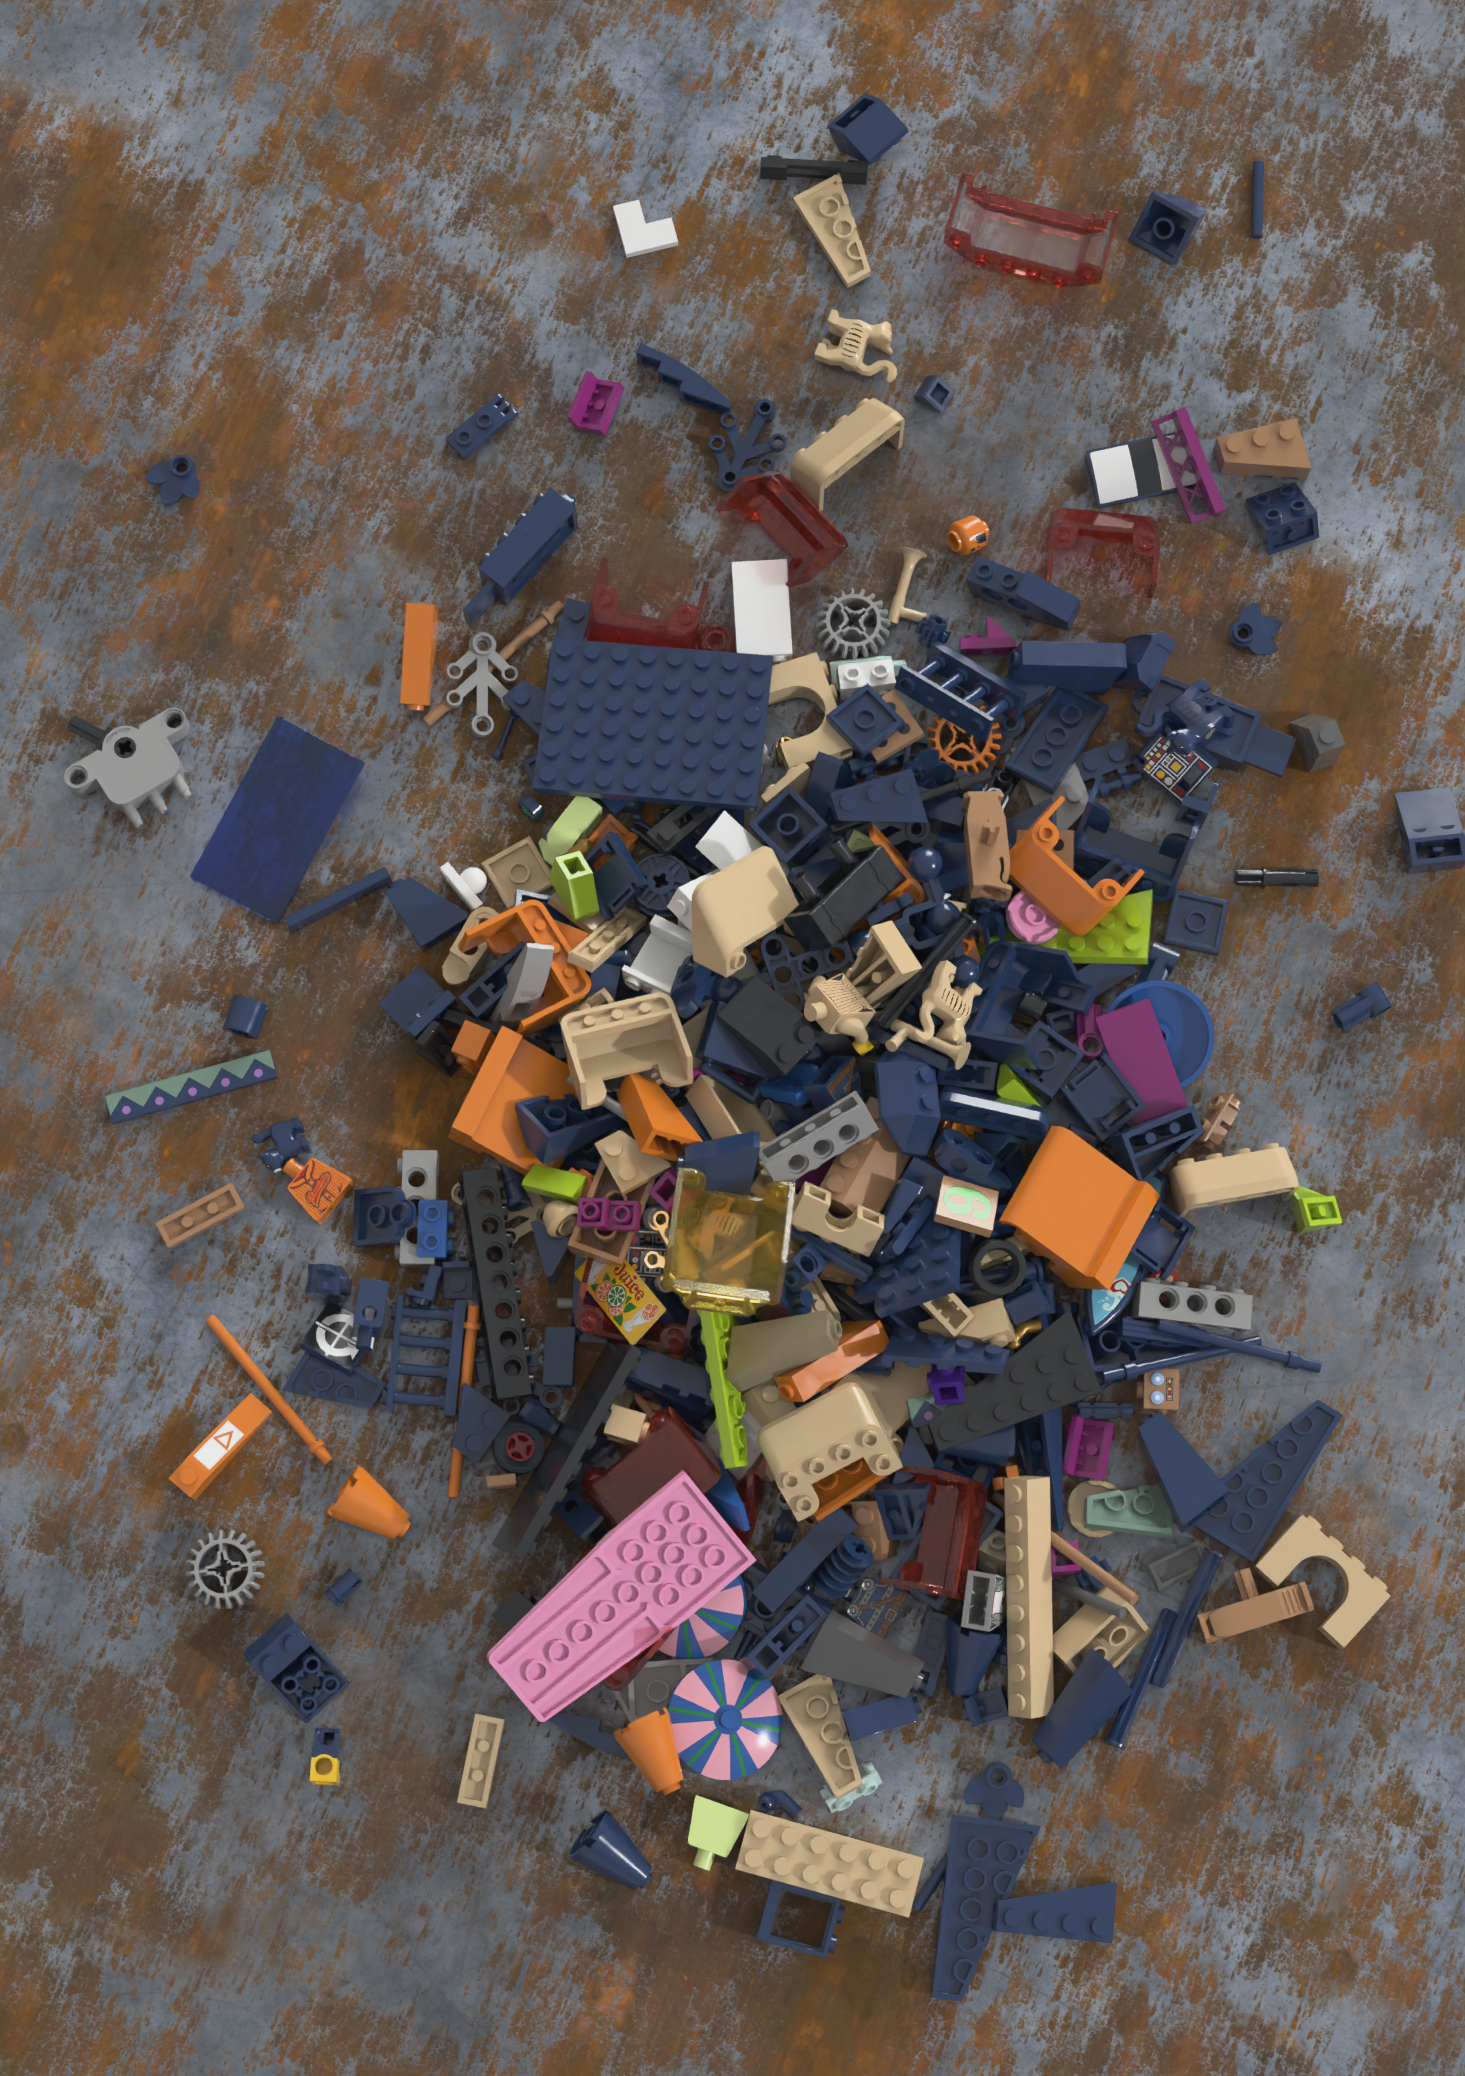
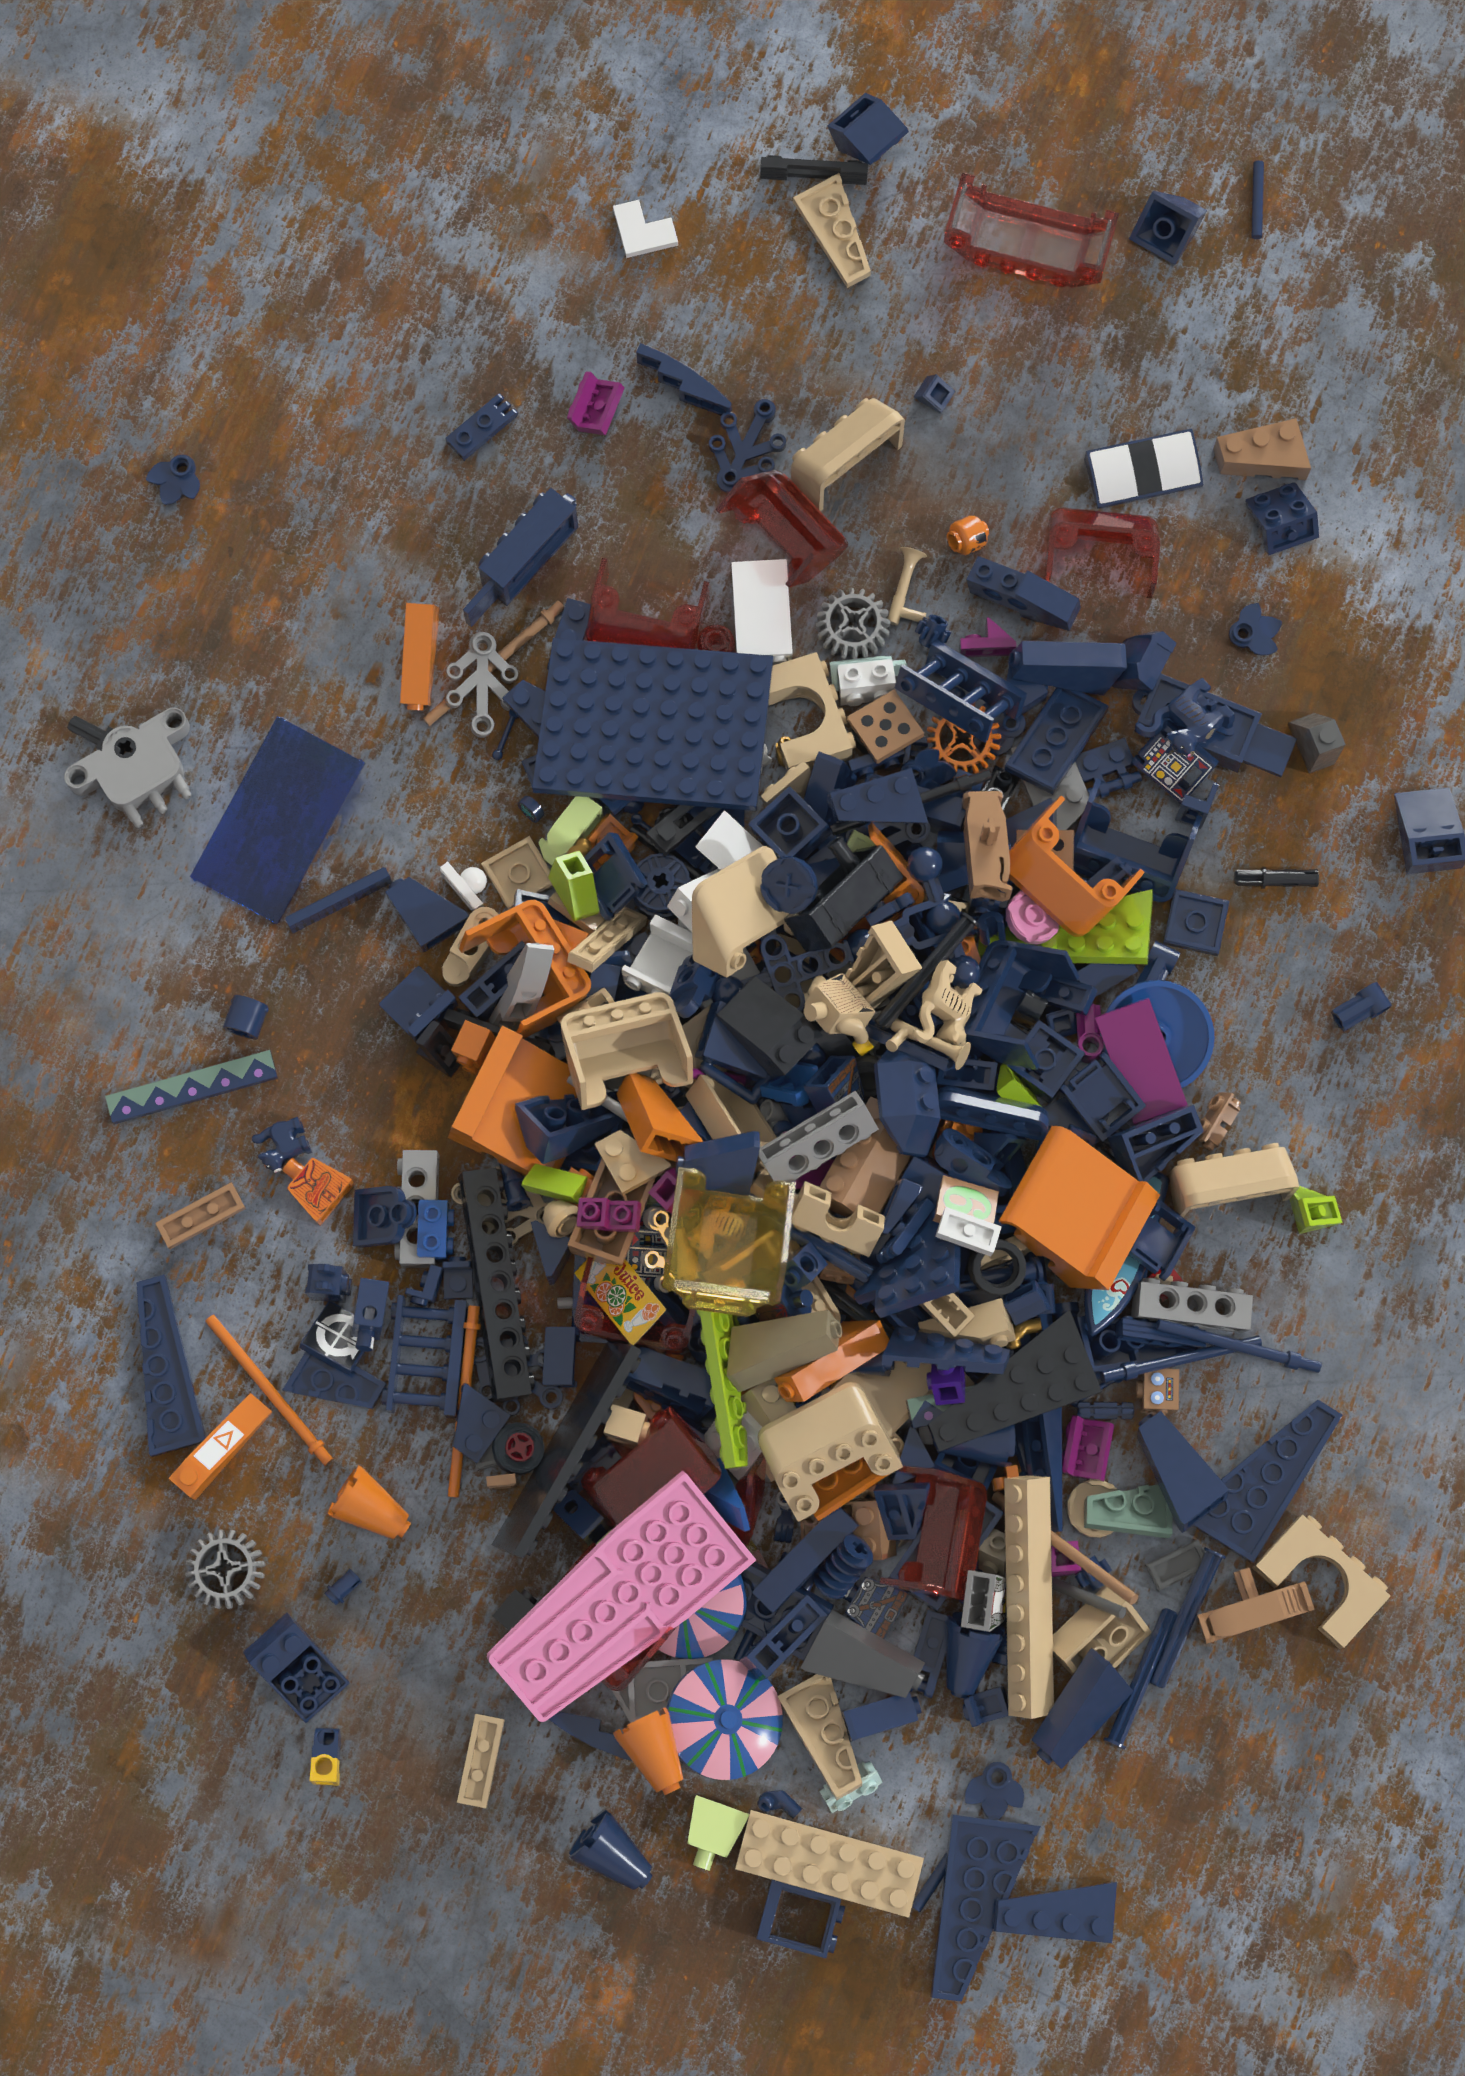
(169, 1390): none -> dark blue wing
(538, 1416): dark blue cone -> none
(788, 884): none -> dark blue tile
(854, 340): tan animal -> none
(865, 720): dark blue tile -> none
(968, 1231): none -> white plate
(1198, 463): magenta fence -> none

